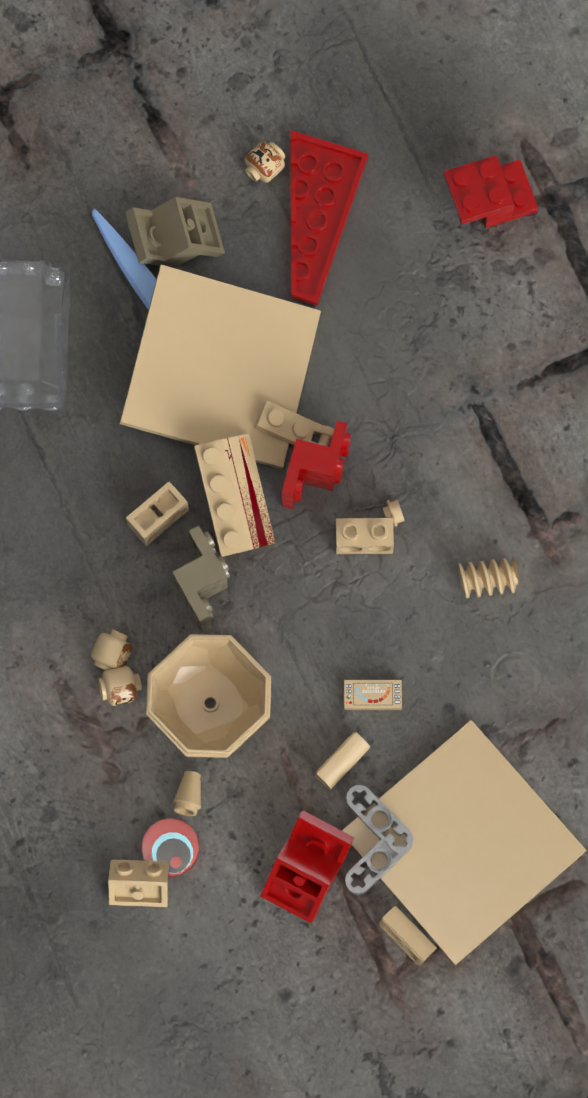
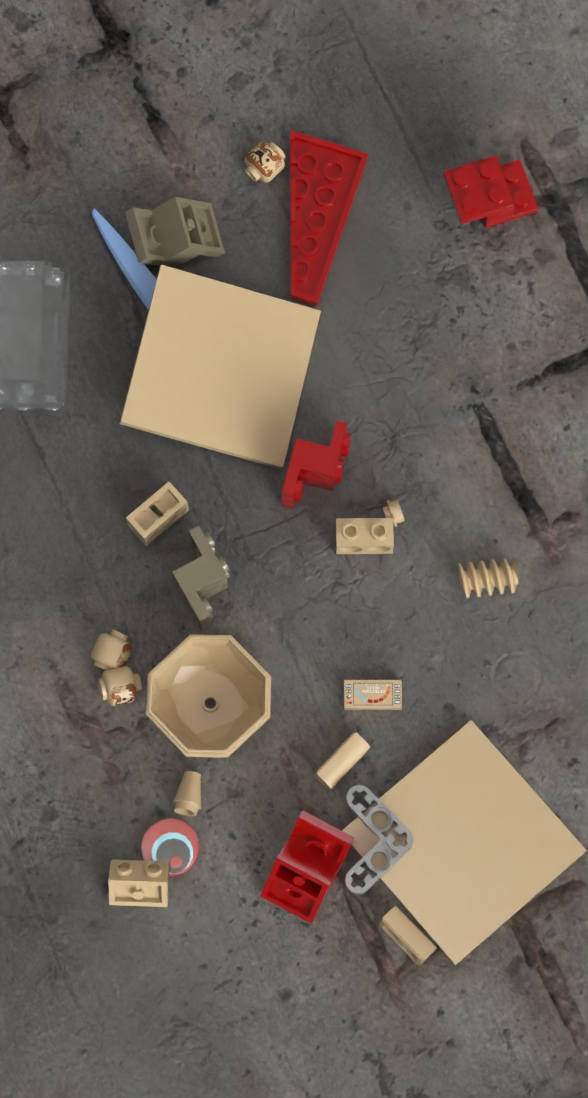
(234, 494): tan slope -> none
(291, 426): tan plate -> none

